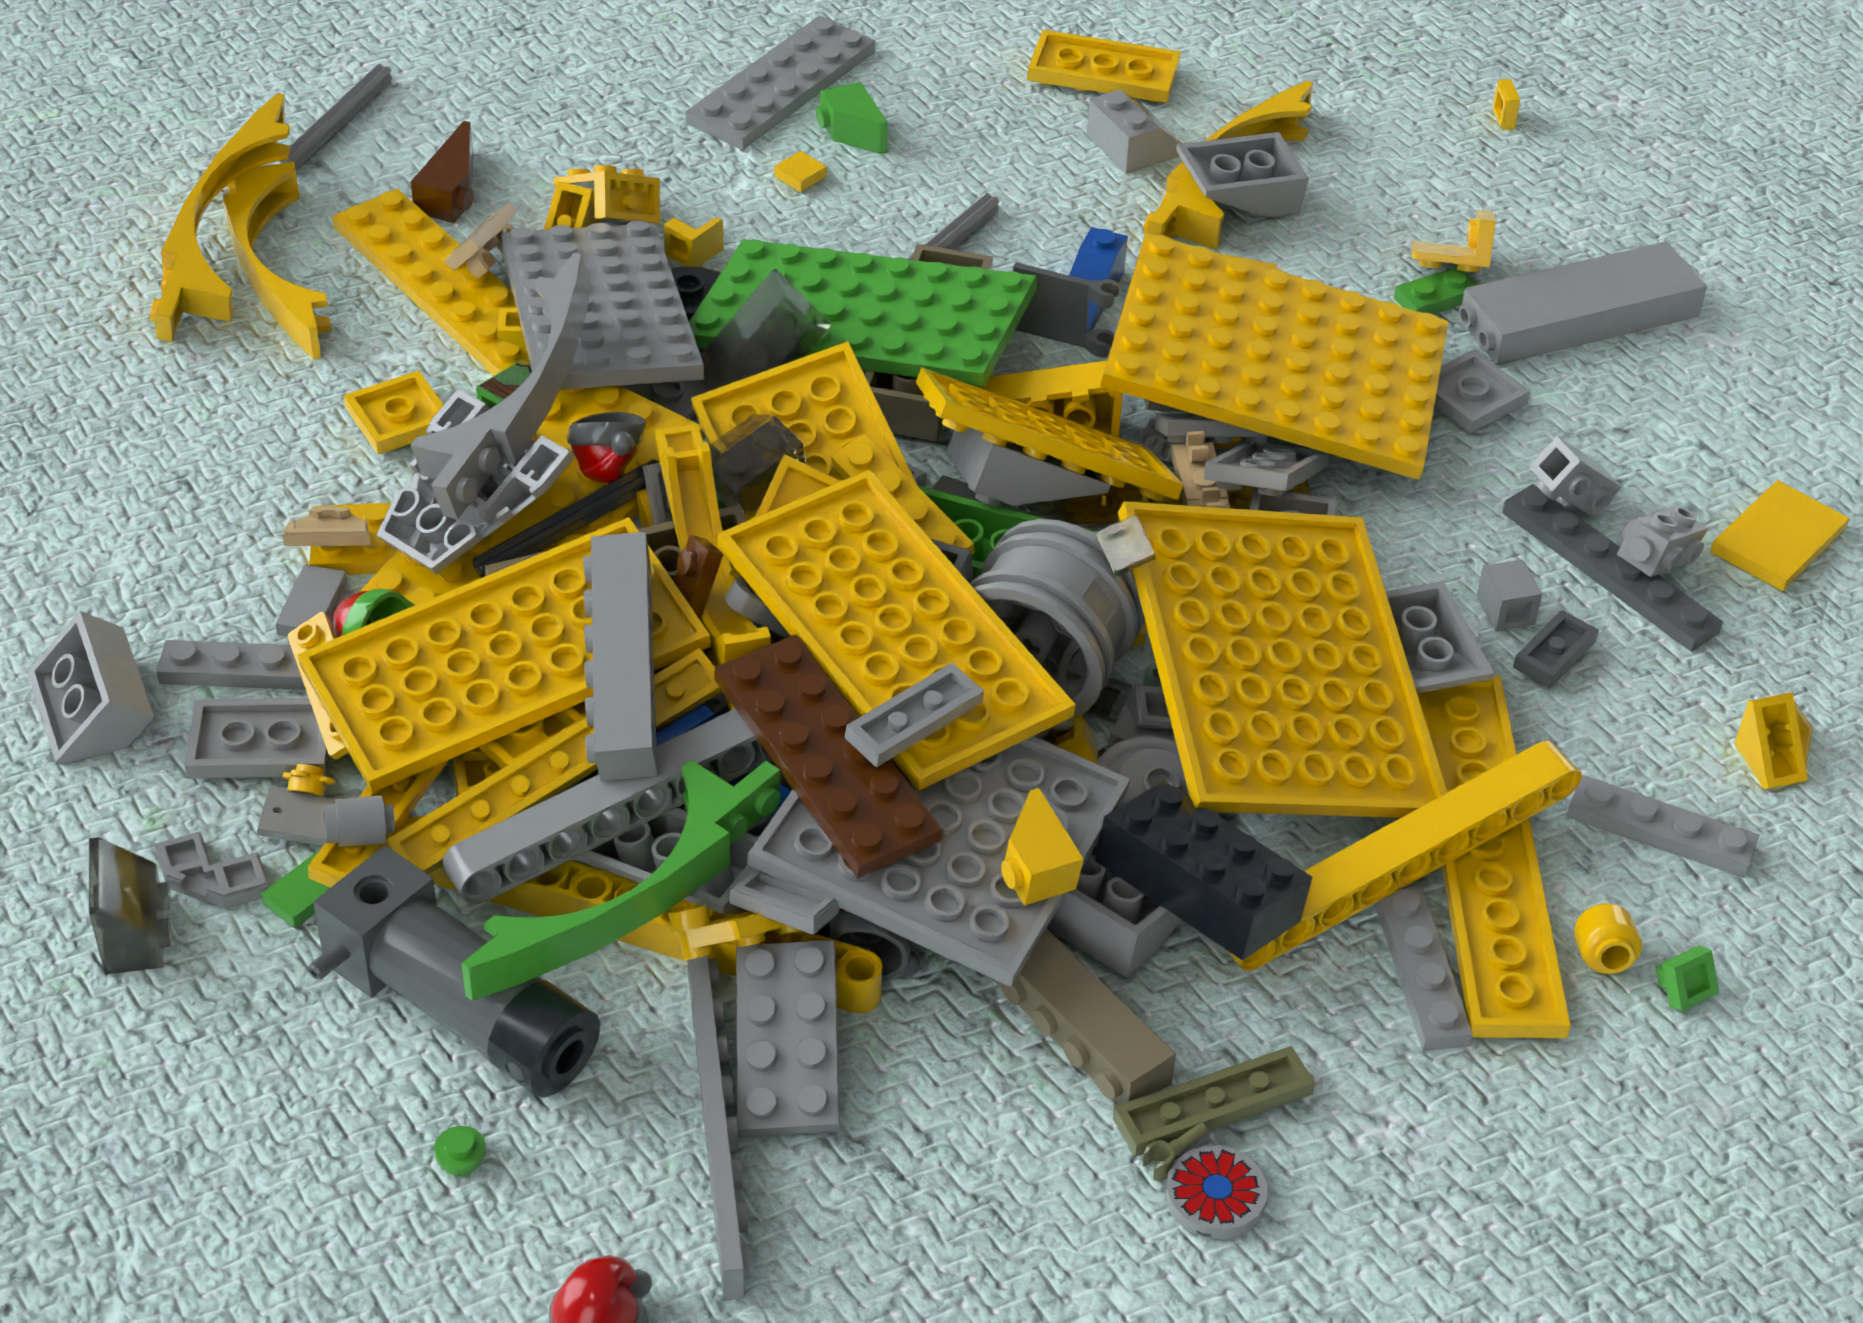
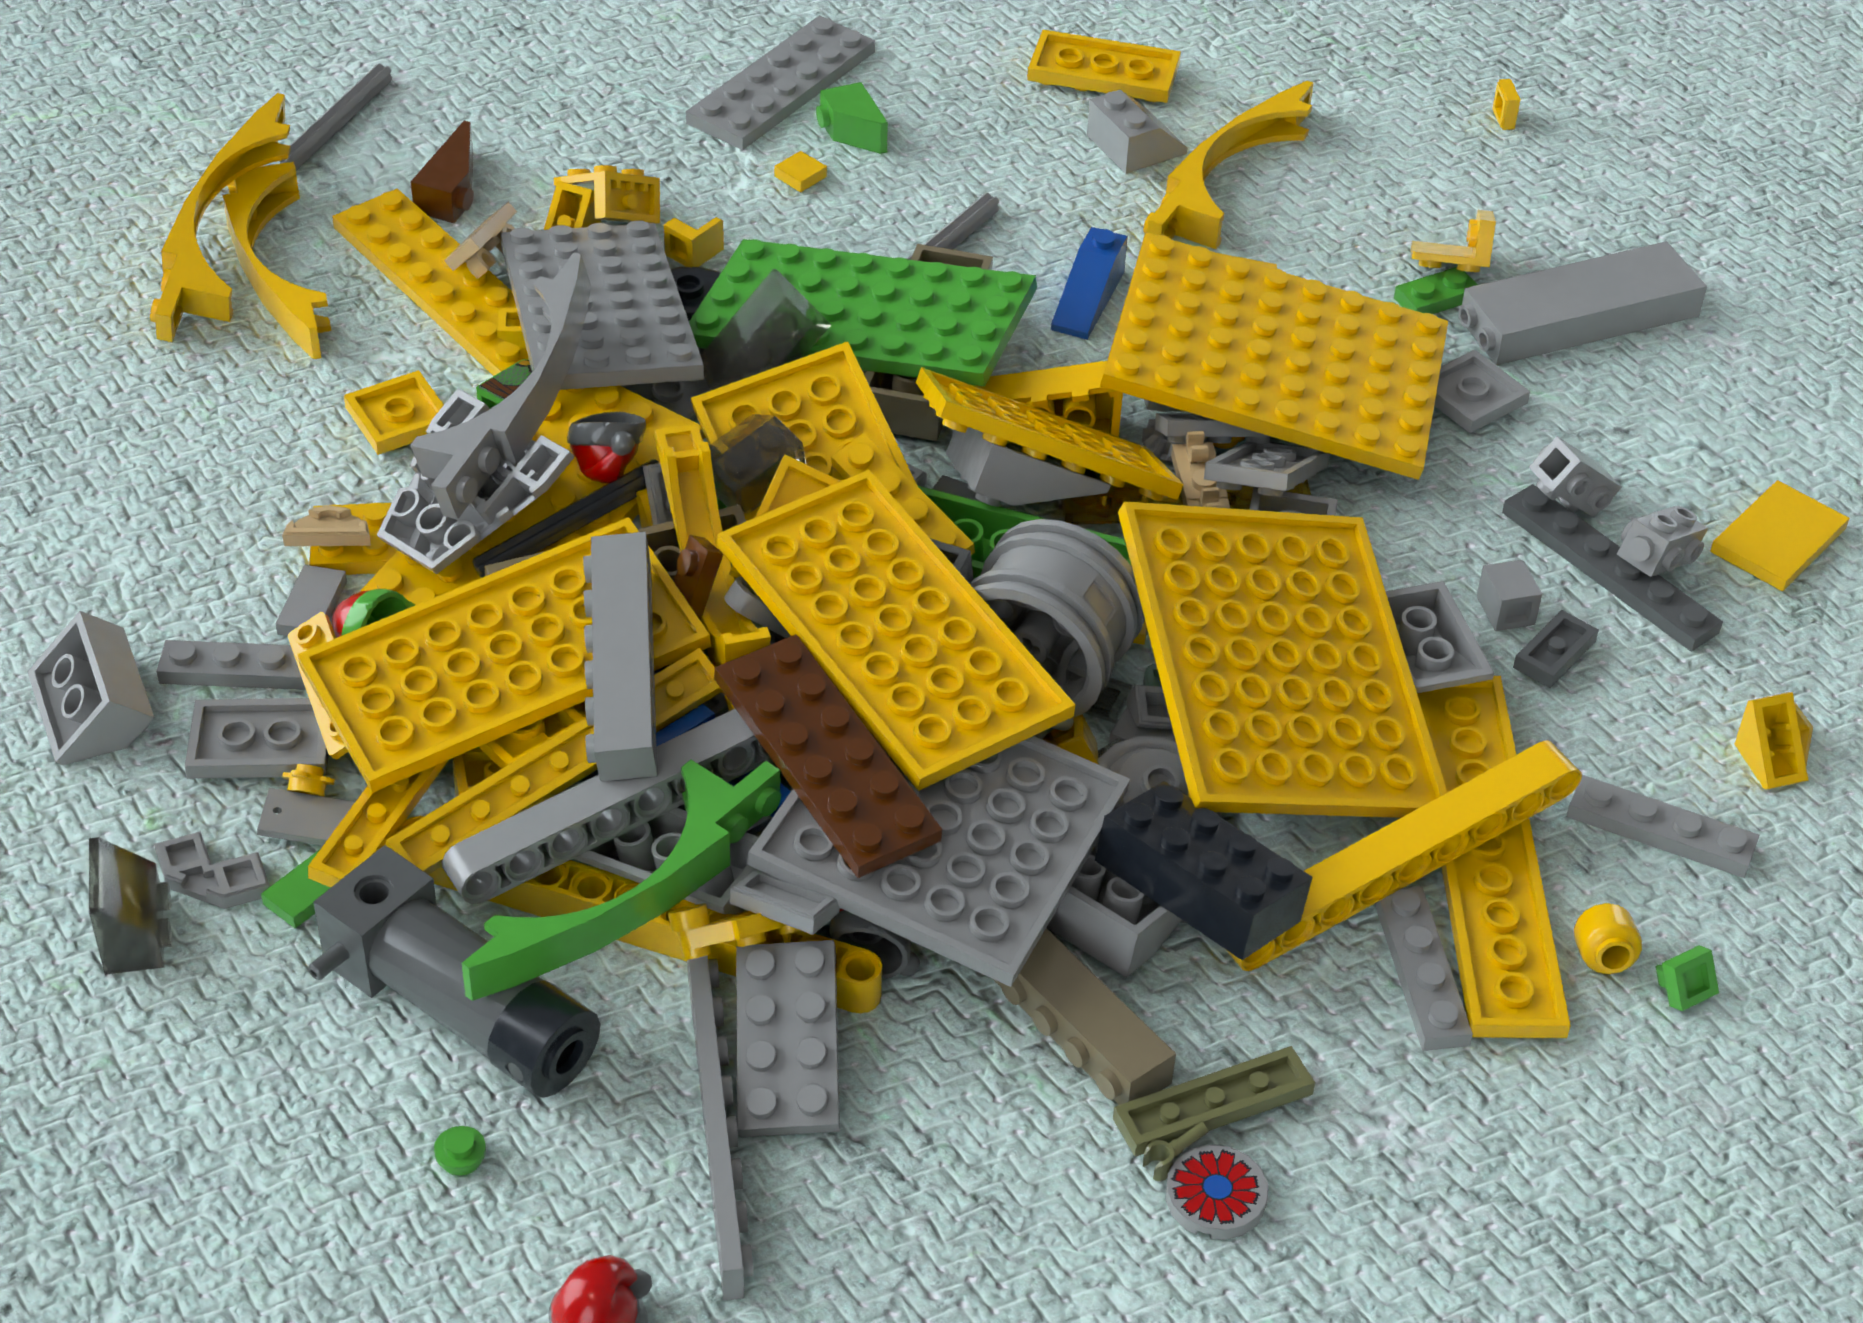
(358, 821): light grey brick -> none
(914, 714): light grey plate -> none
(1040, 853): yellow slope -> none
(1062, 309): dark grey flag -> none
(1125, 545): clear smoke plate -> none
(1248, 173): light grey slope -> none

